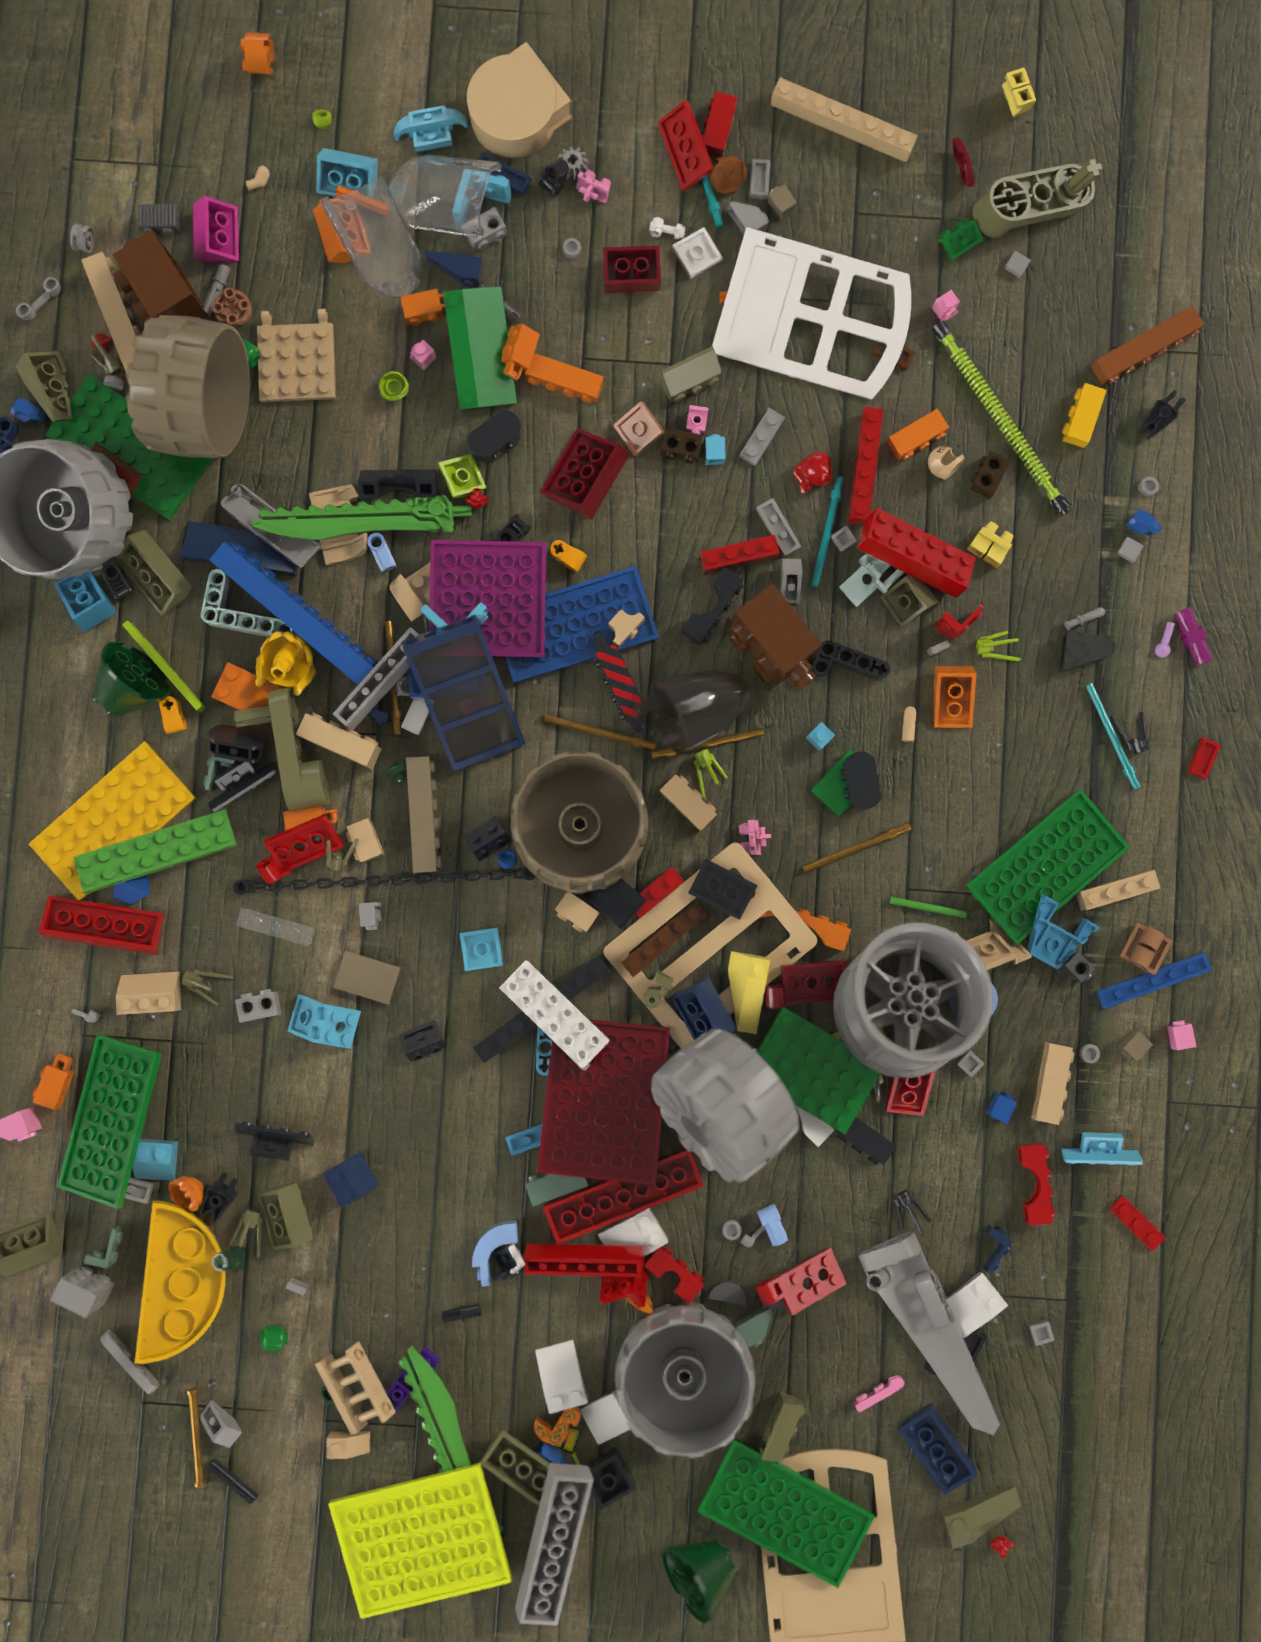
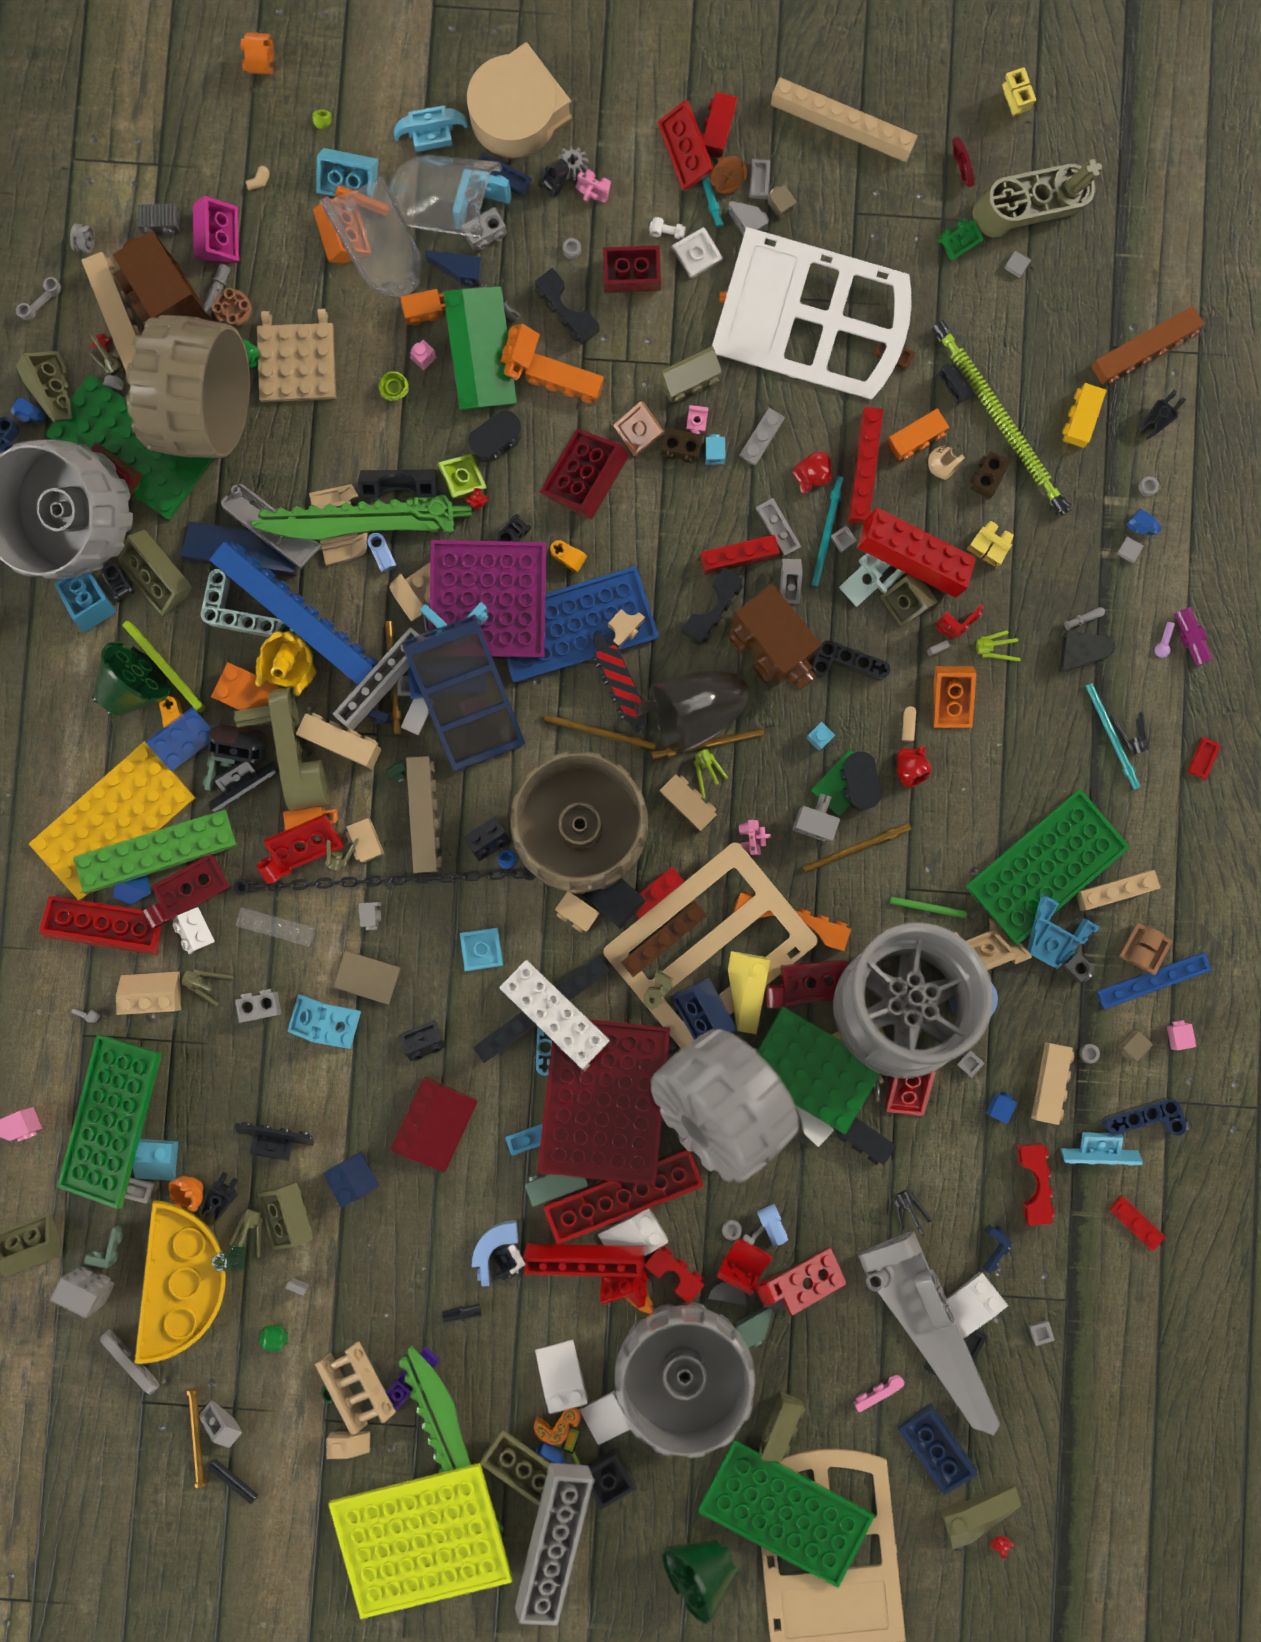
(54, 1083): orange brick -> none
(170, 892): none -> dark red hinge
(180, 739): none -> blue plate
(192, 930): none -> white bracket
(434, 1124): none -> dark red slope
(581, 324): none -> black arch
(722, 889): black tile -> none
(743, 1266): none -> red bracket
(816, 821): none -> light grey brick
(912, 766): none -> red piece
(946, 306): bright pink brick -> none
(955, 383): none -> black bracket
(1142, 1119): none -> dark blue beam

